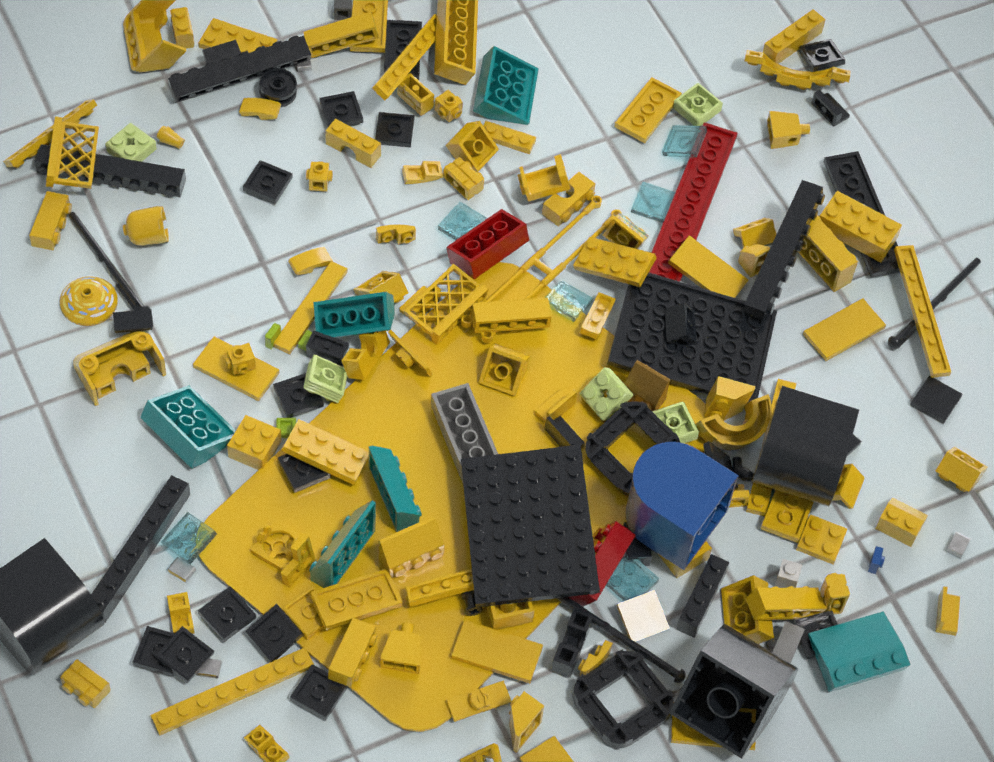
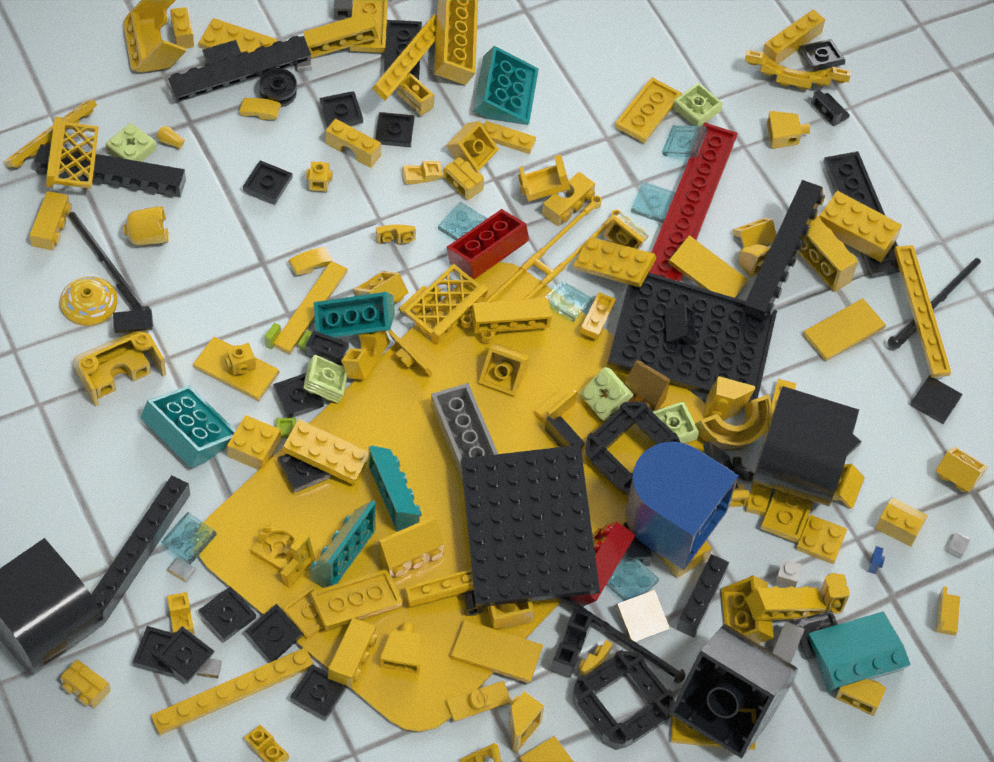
(448, 106): yellow brick -> none
(862, 695): none -> yellow slope

